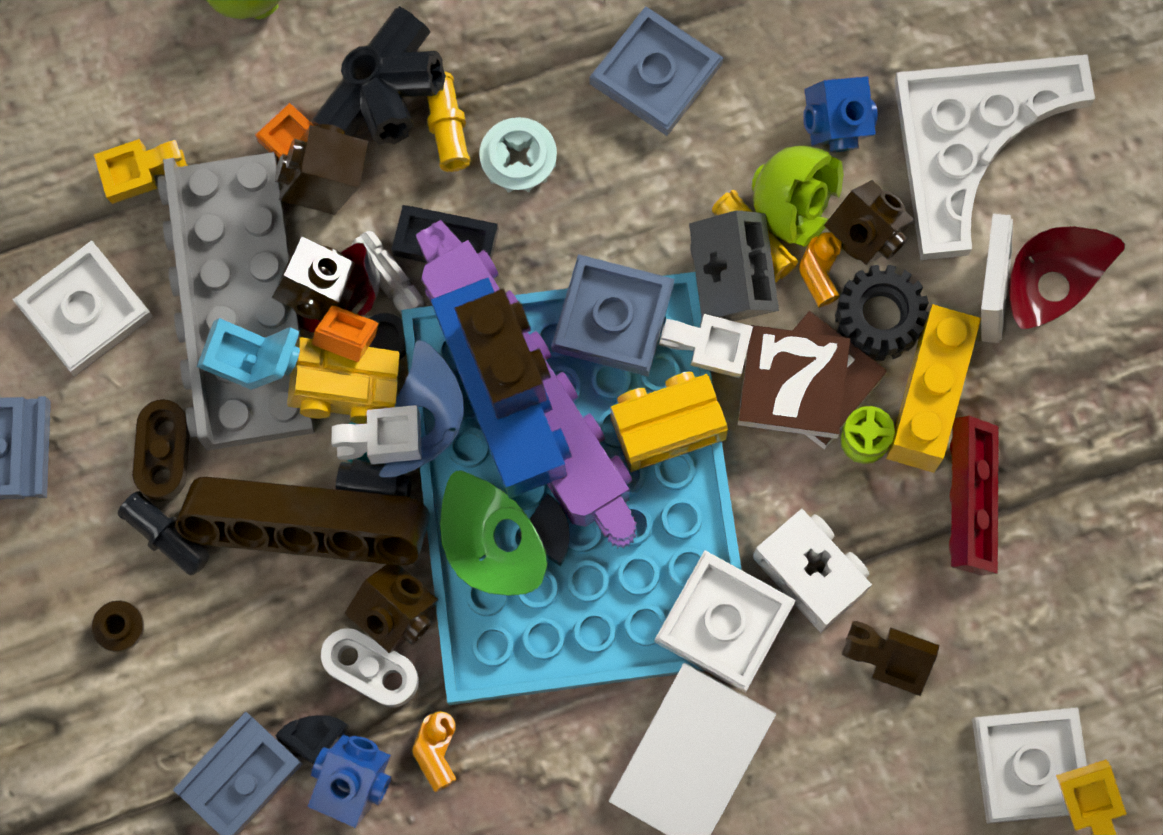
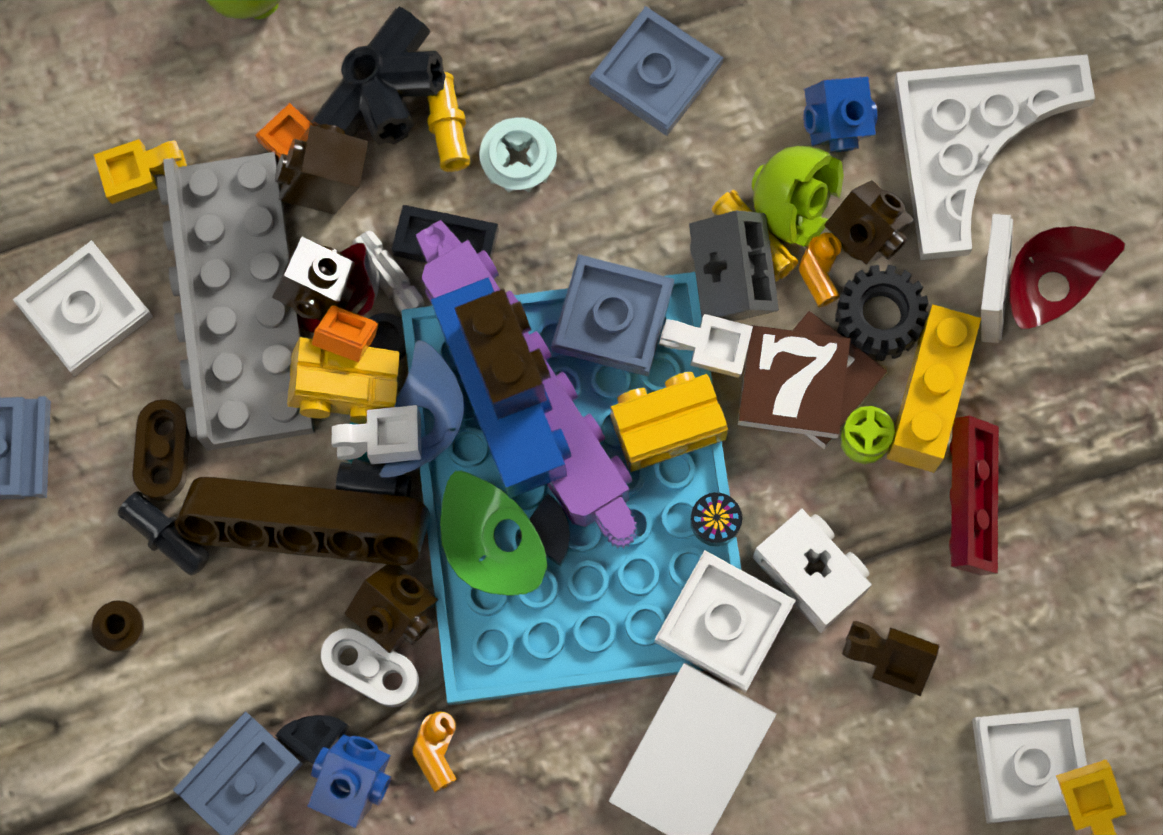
(248, 357): medium azure bracket -> none
(716, 519): none -> tile

